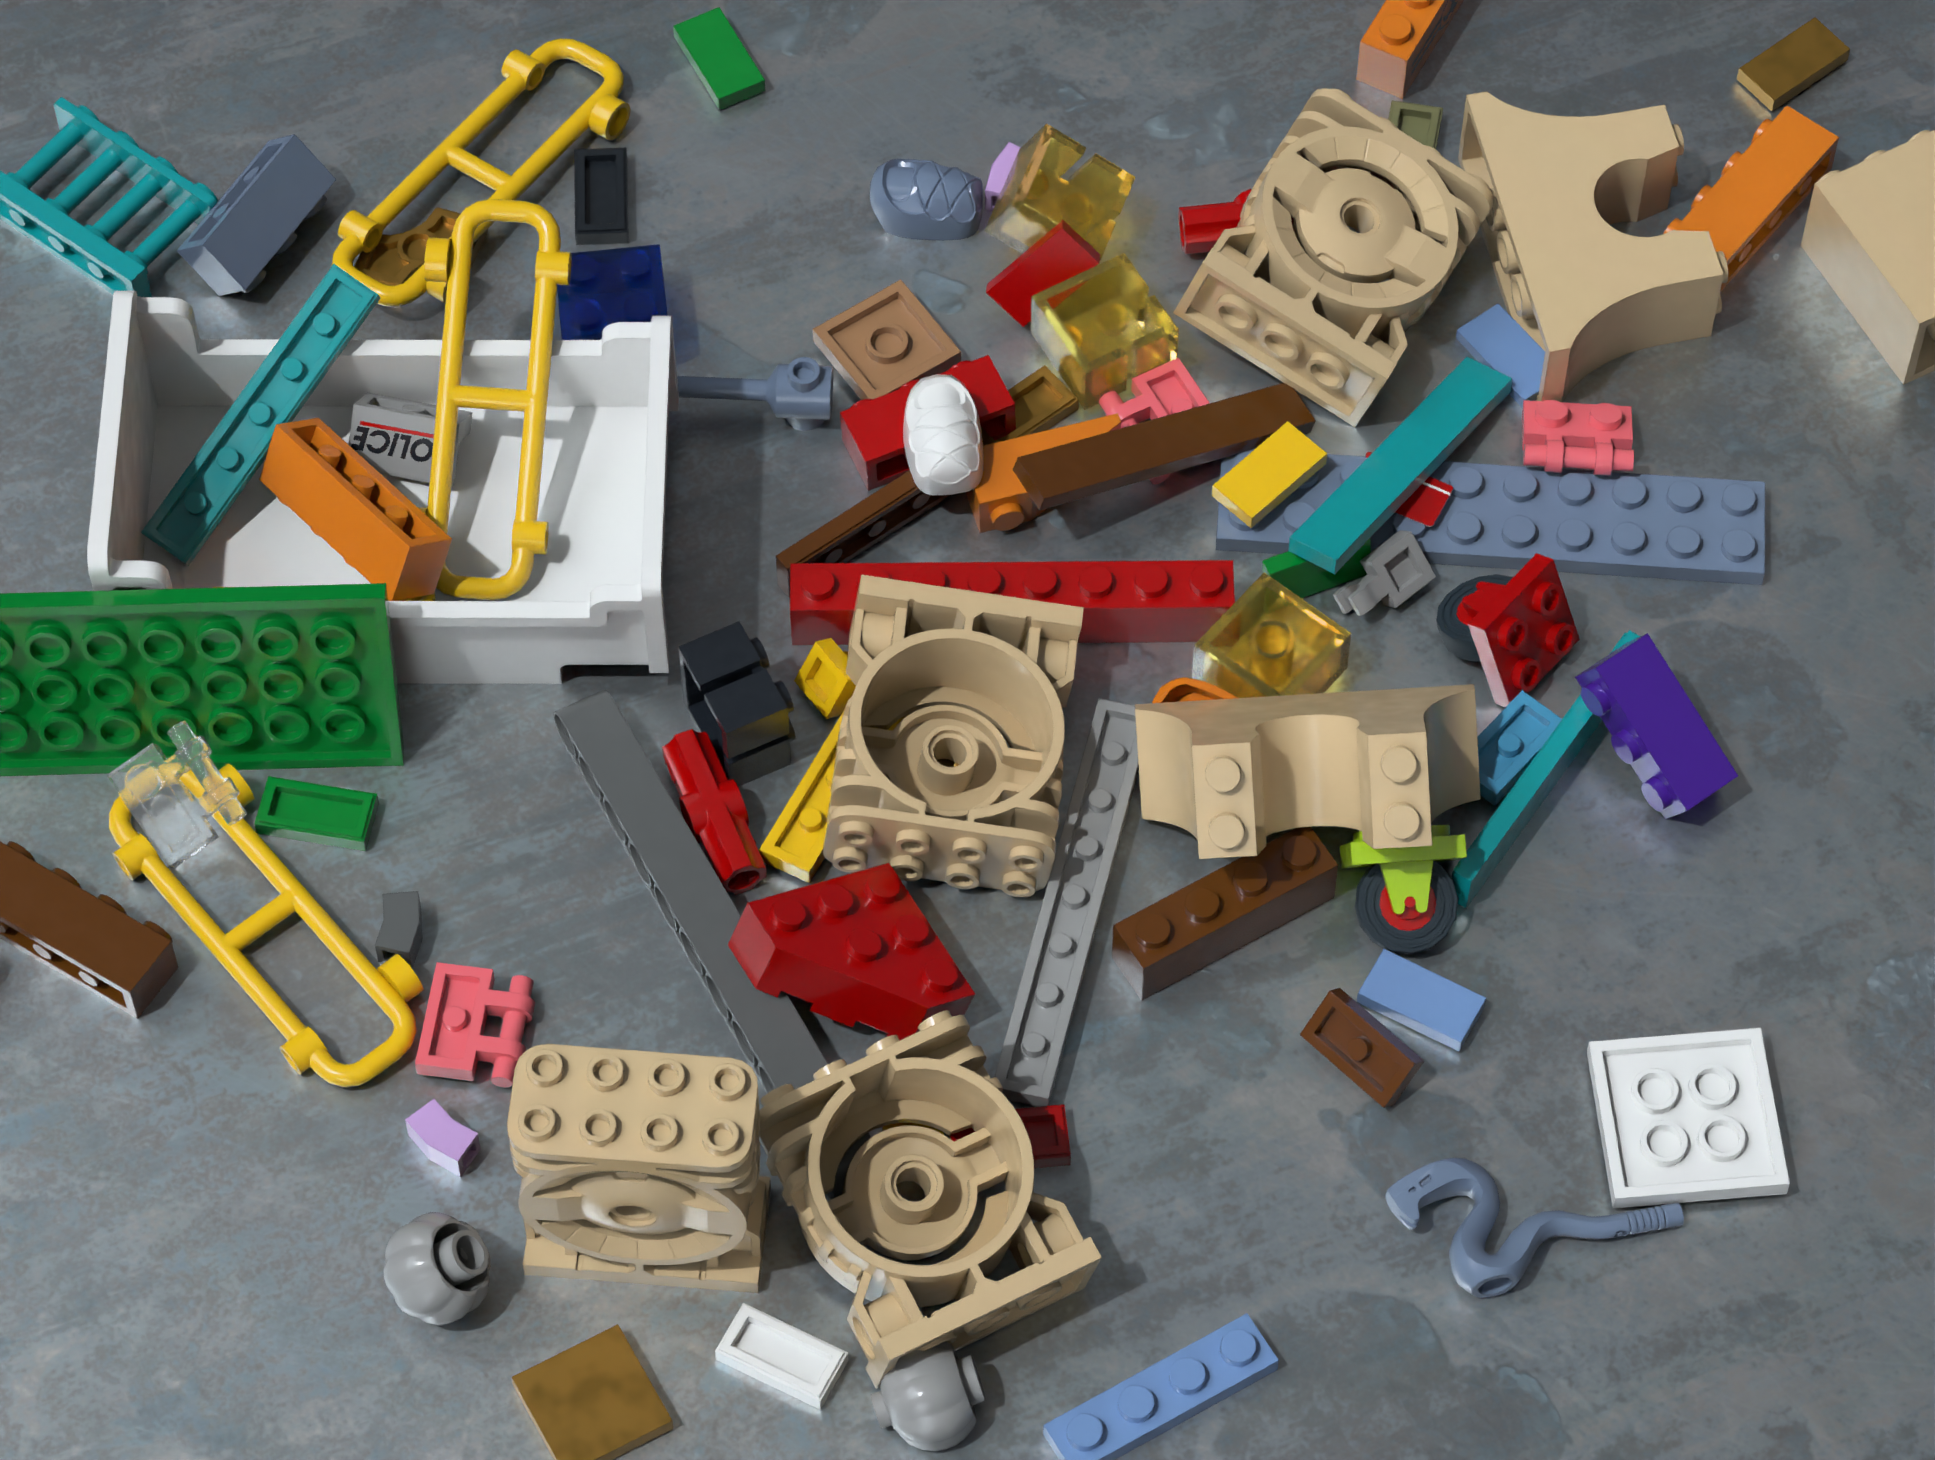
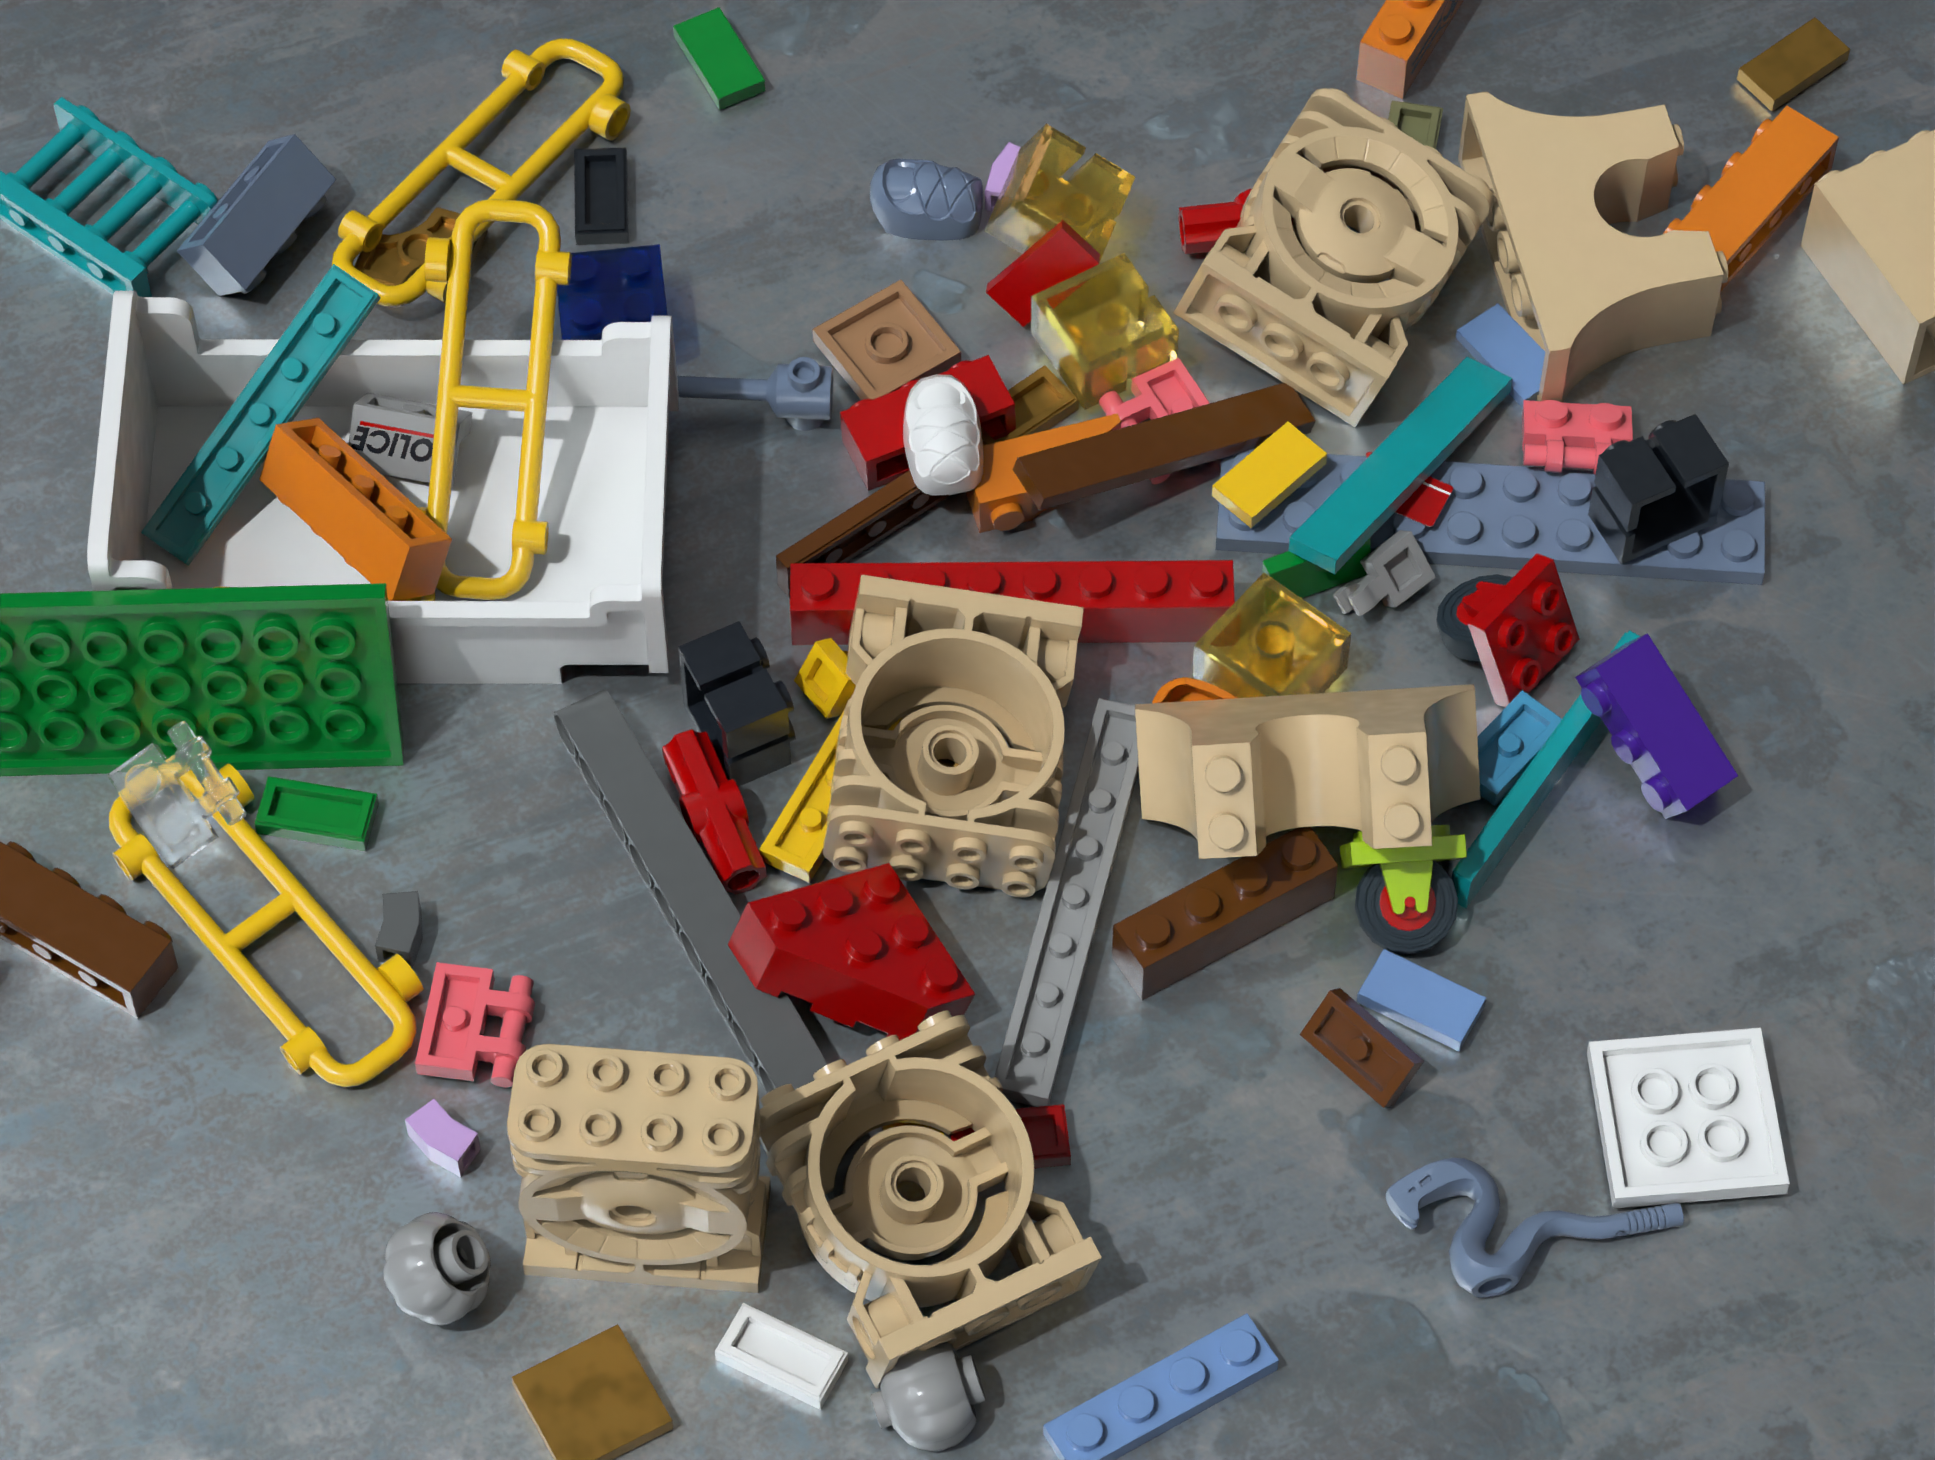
(1658, 488): none -> black piece

